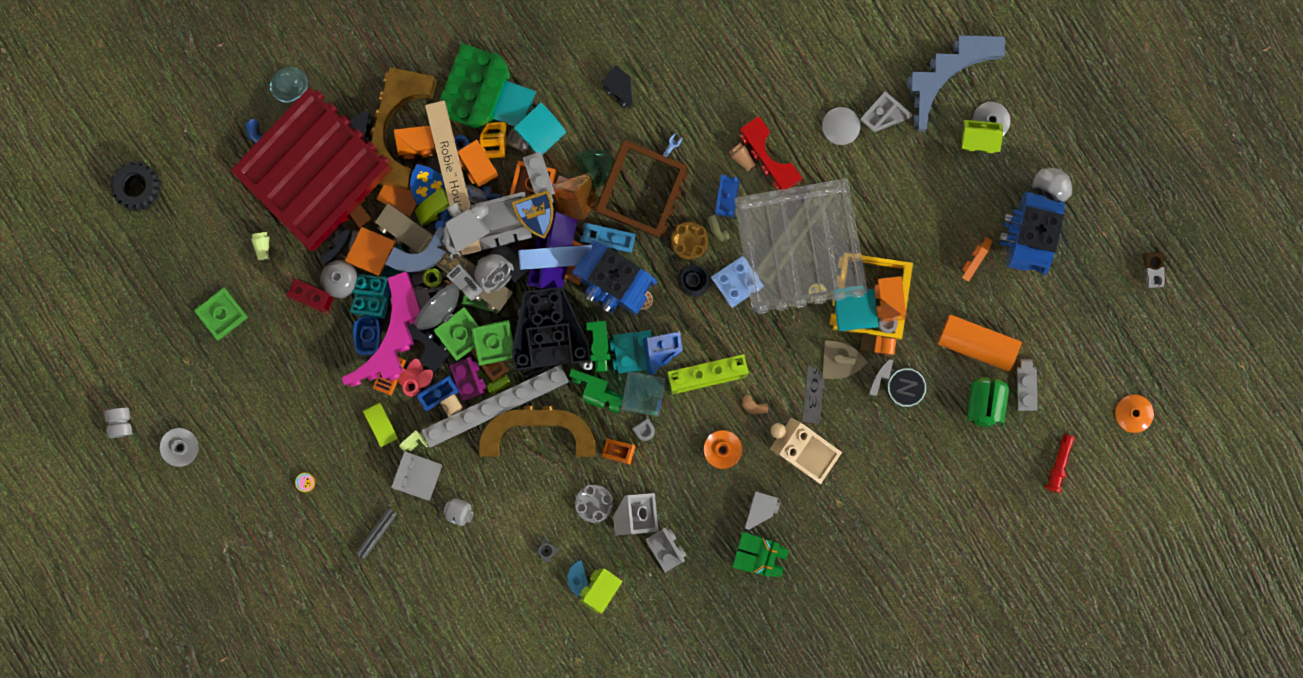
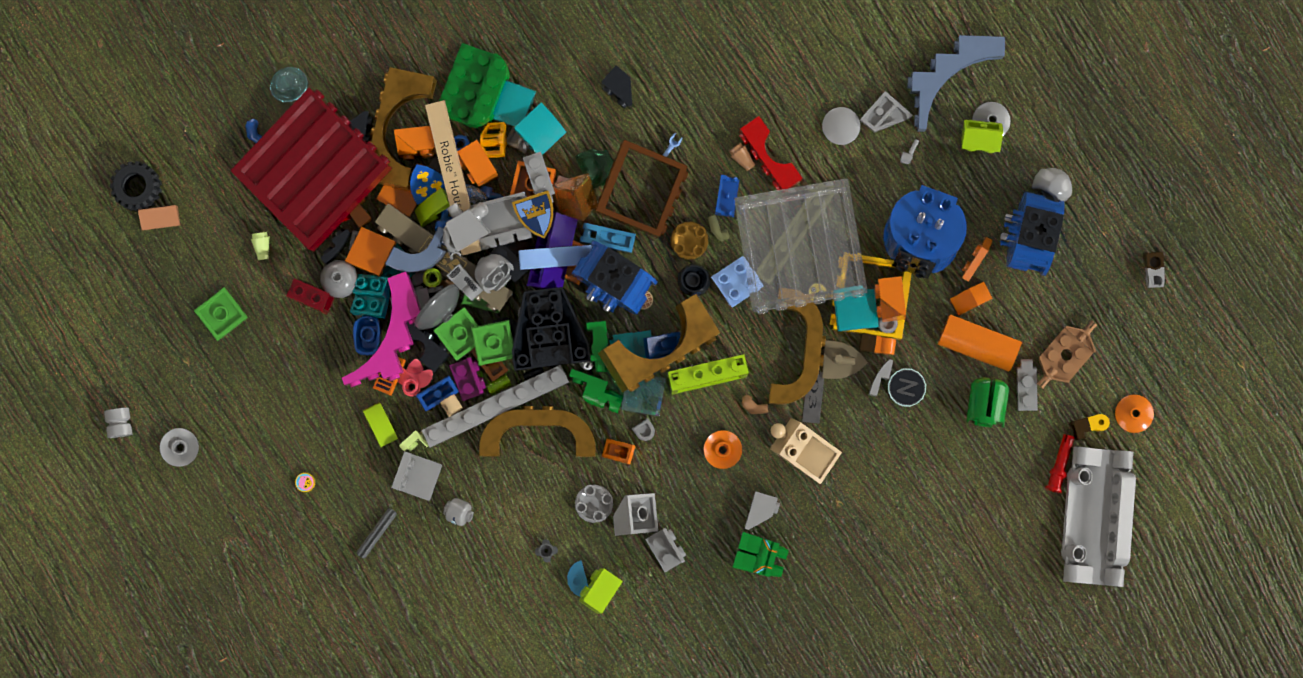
(159, 217): none -> nougat slope
(631, 369): none -> pearl gold arch
(812, 360): none -> pearl gold arch
(907, 157): none -> light grey hand
(924, 232): none -> blue piece
(971, 298): none -> orange slope
(1071, 339): none -> medium nougat plate
(1097, 423): none -> leg
(1098, 516): none -> light grey panel

